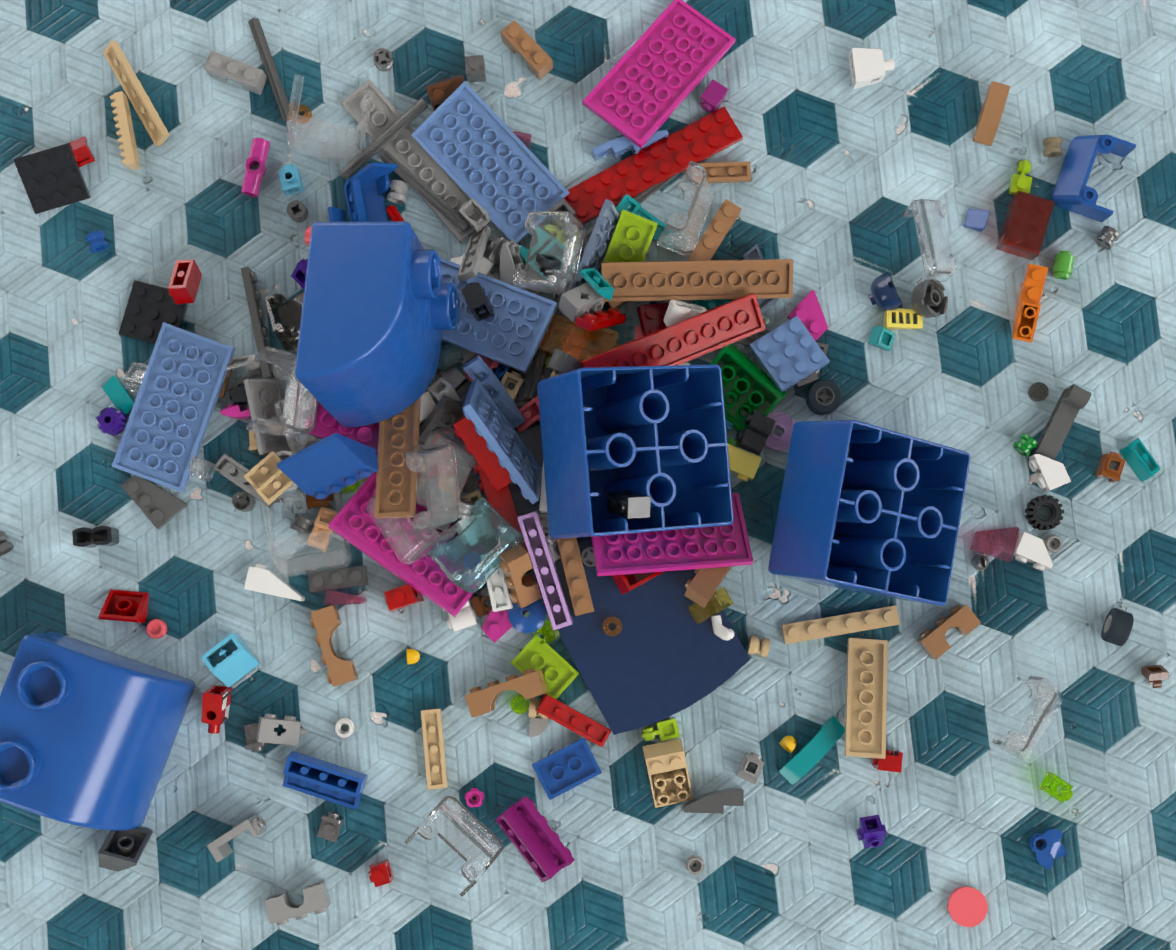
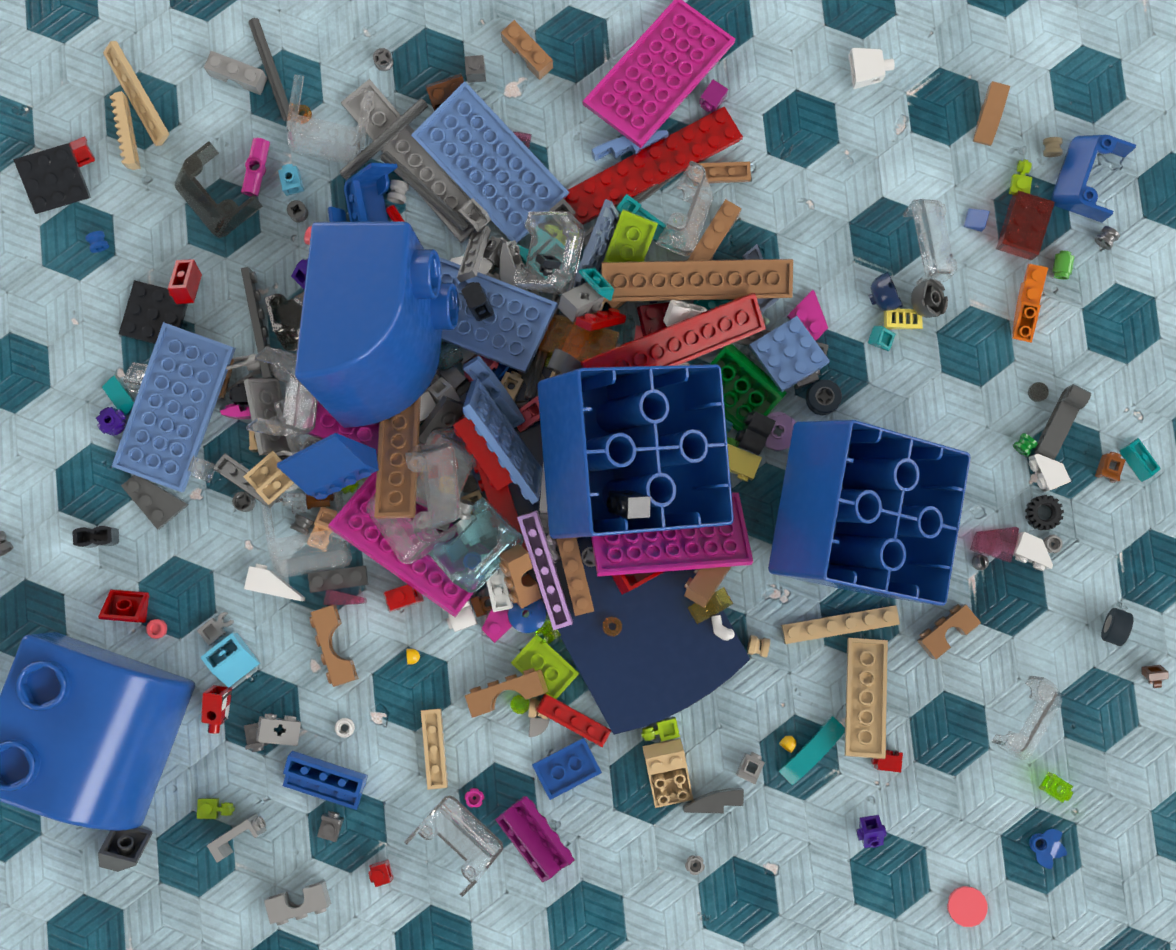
(208, 808): none -> lime plate
(212, 630): none -> light grey plate
(218, 218): none -> clear smoke windscreen

